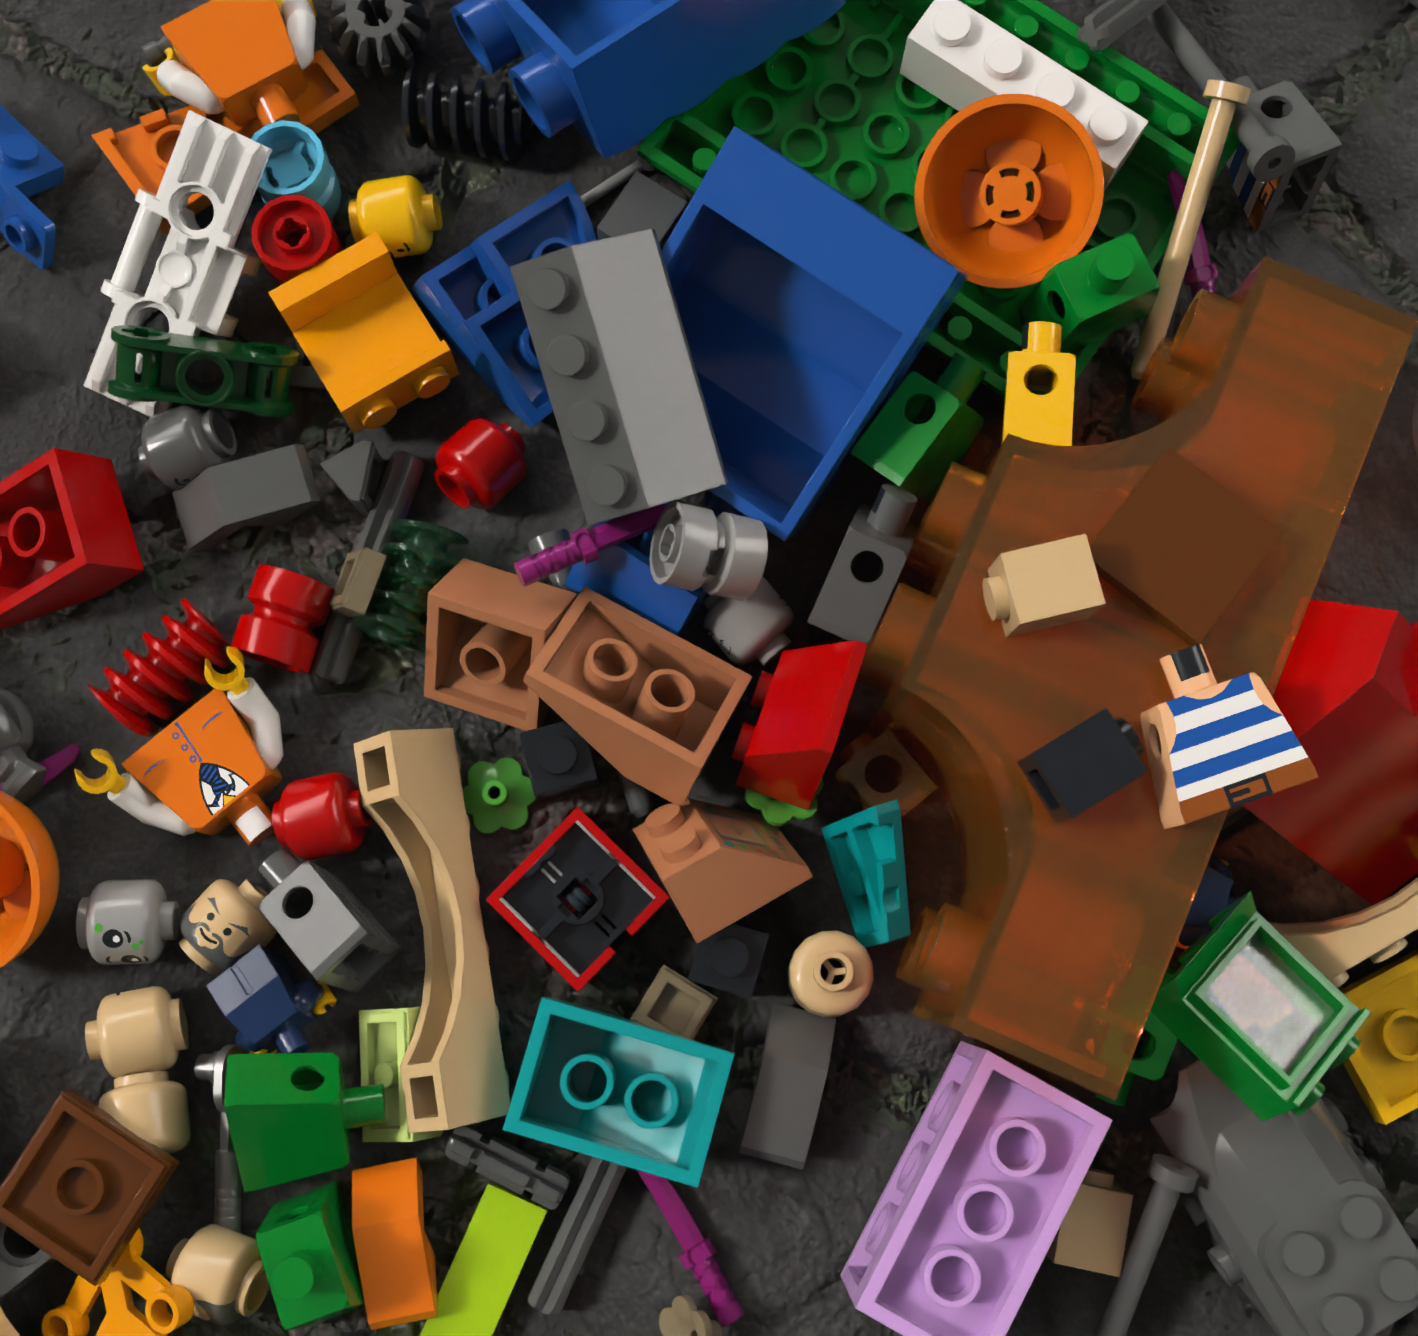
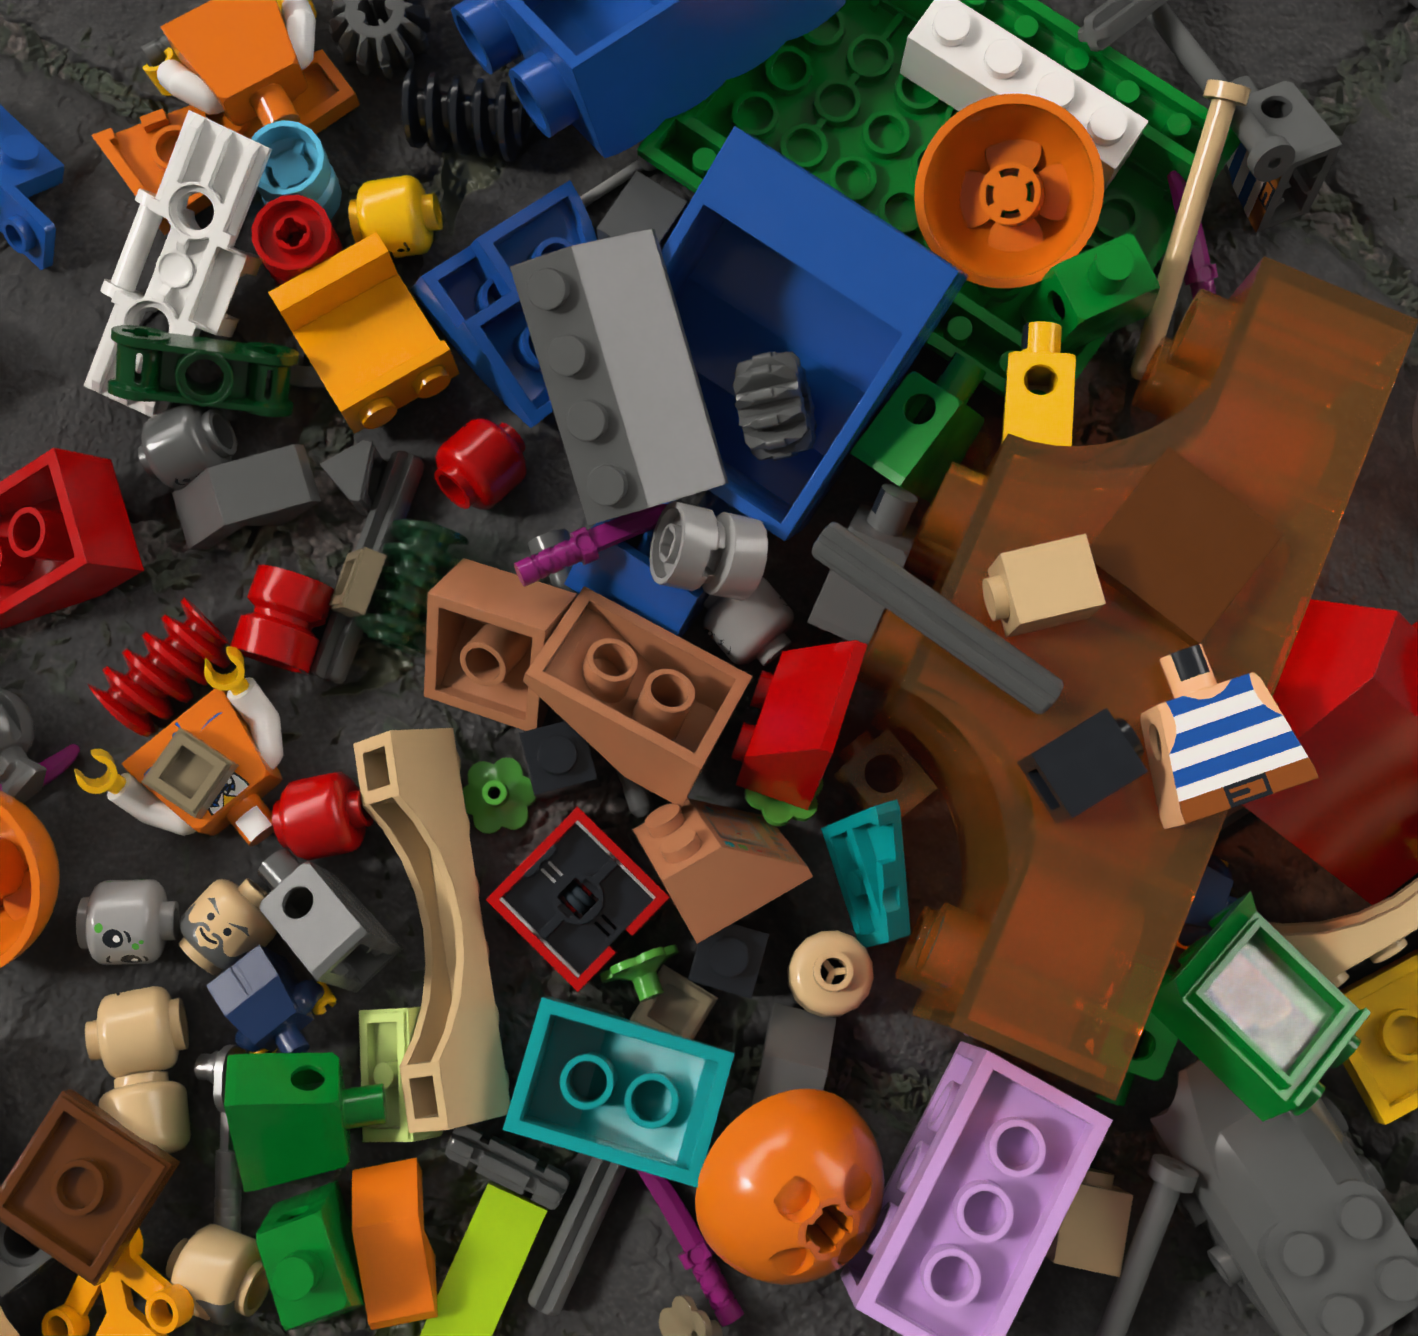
(190, 773): none -> dark tan tile
(642, 971): none -> bright green plant
(775, 405): none -> dark grey gear
(791, 1188): none -> orange piece
(937, 618): none -> dark grey axle

